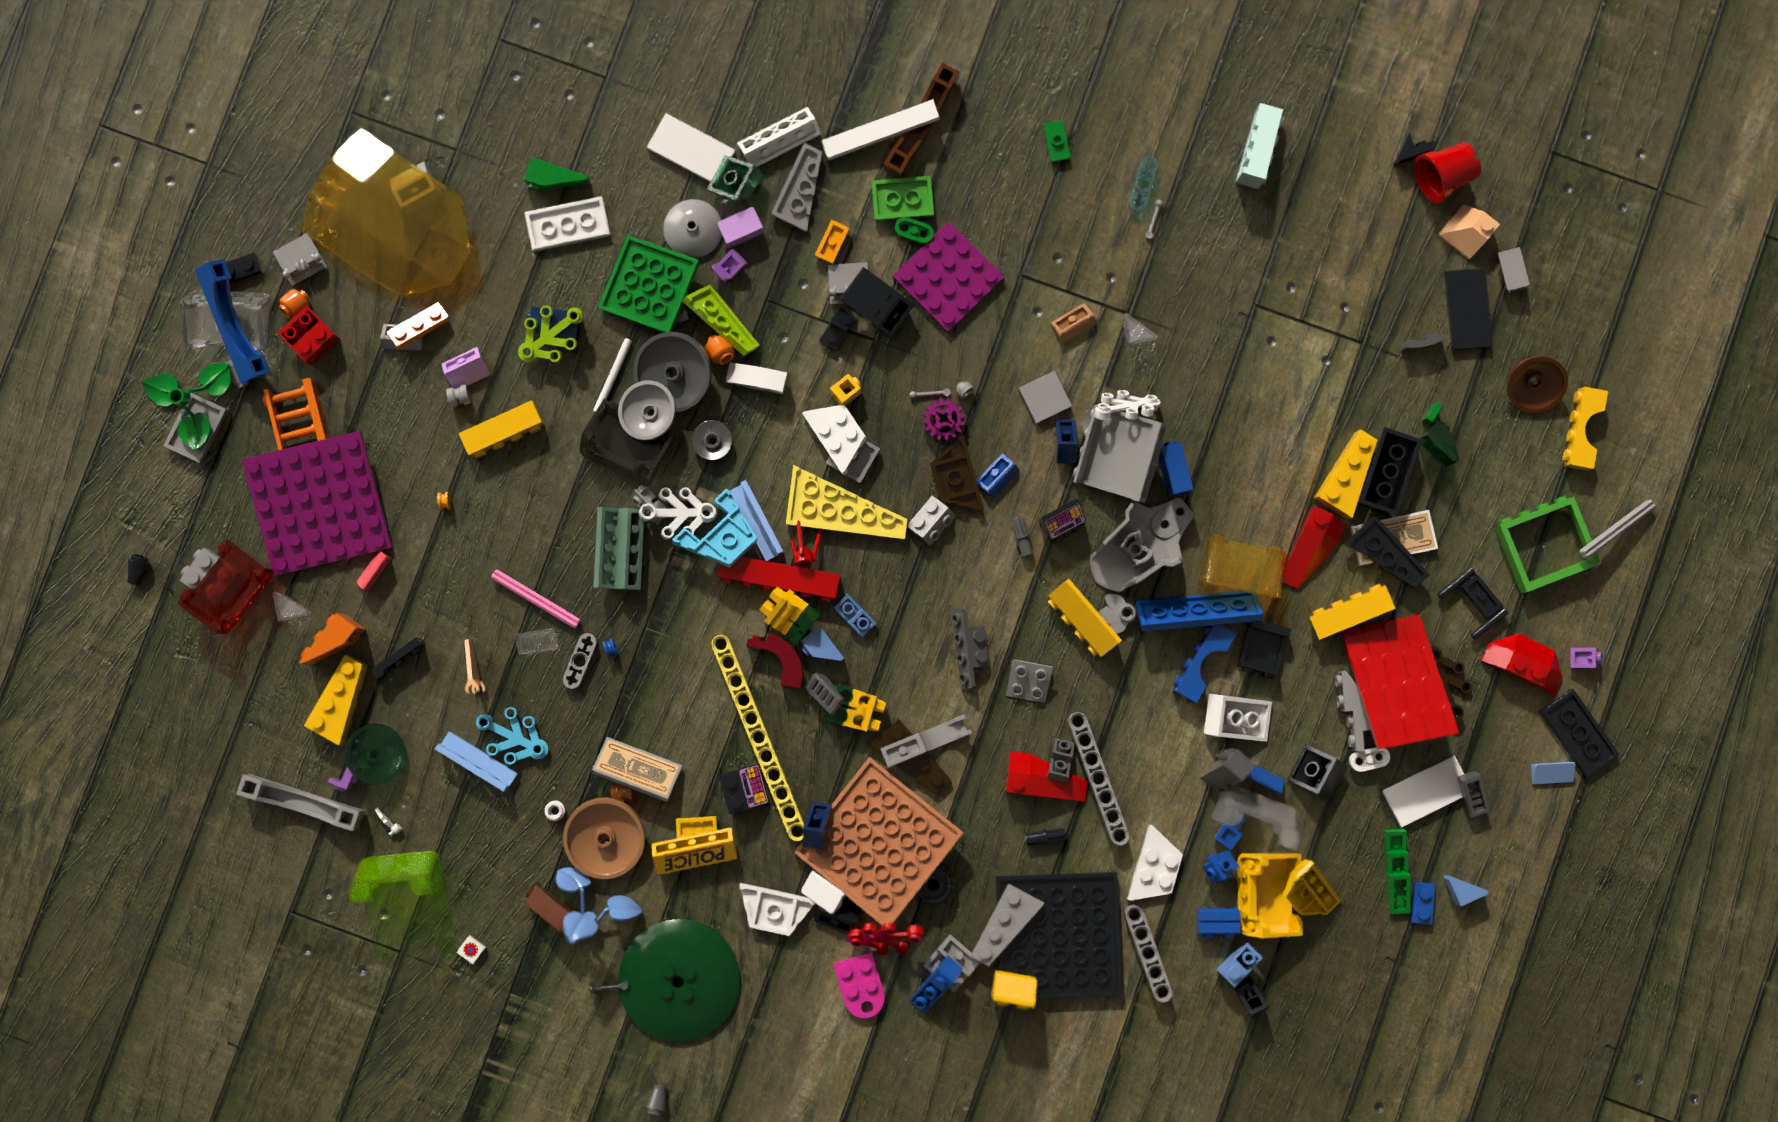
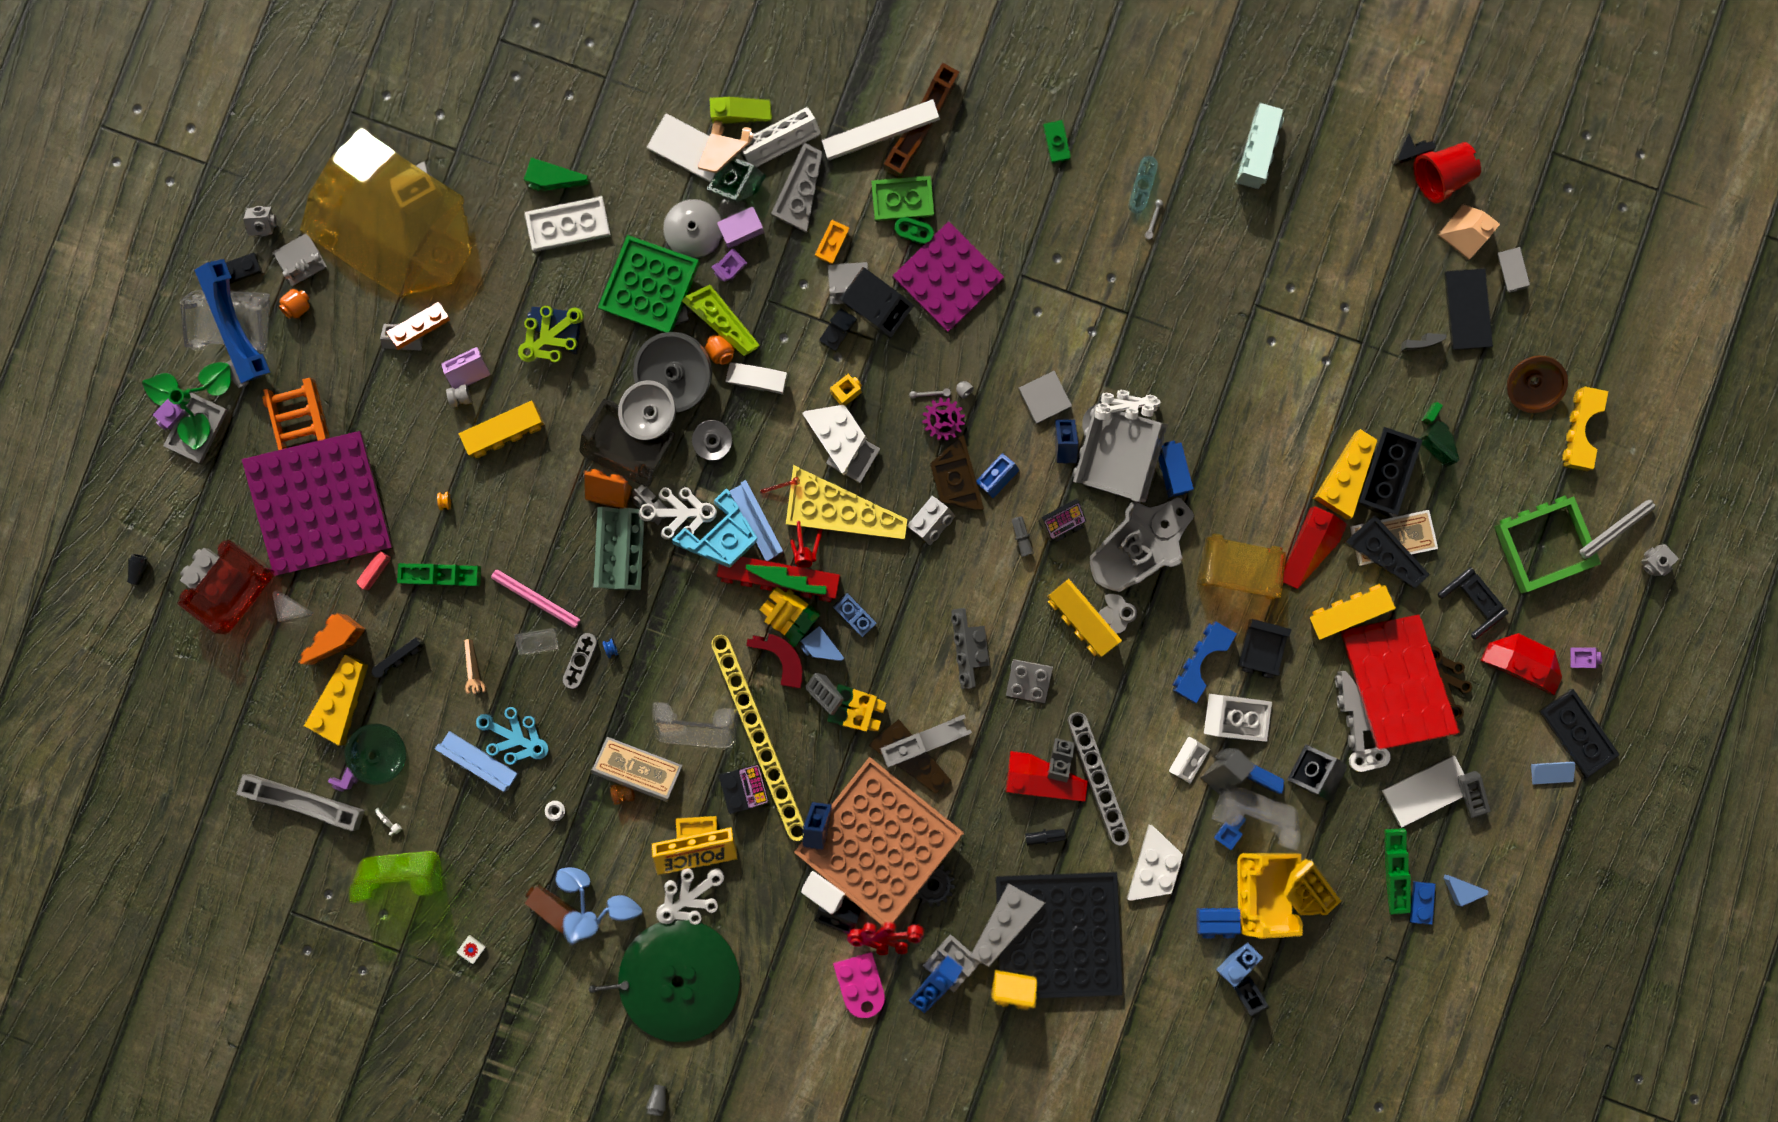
(168, 414): none -> medium lavender bracket
(259, 221): none -> light grey brick
(308, 335): red slope -> none
(439, 574): none -> green slope
(604, 838): medium nougat dish -> none
(607, 490): none -> orange slope
(614, 372): white bar -> none
(688, 898): none -> white plant
(716, 735): none -> clear windscreen
(722, 149): none -> light nougat flag
(739, 110): none -> lime slope
(774, 909): white wing -> none
(779, 576): none -> green slope
(795, 481): none -> clear red piece
(1074, 323): medium nougat slope -> none
(1136, 333): clear slope -> none
(1151, 962): light grey beam -> none
(1189, 760): none -> white slope
(1198, 610): blue plate -> none
(1220, 867): blue brick -> none
(1659, 560): none -> light grey brick

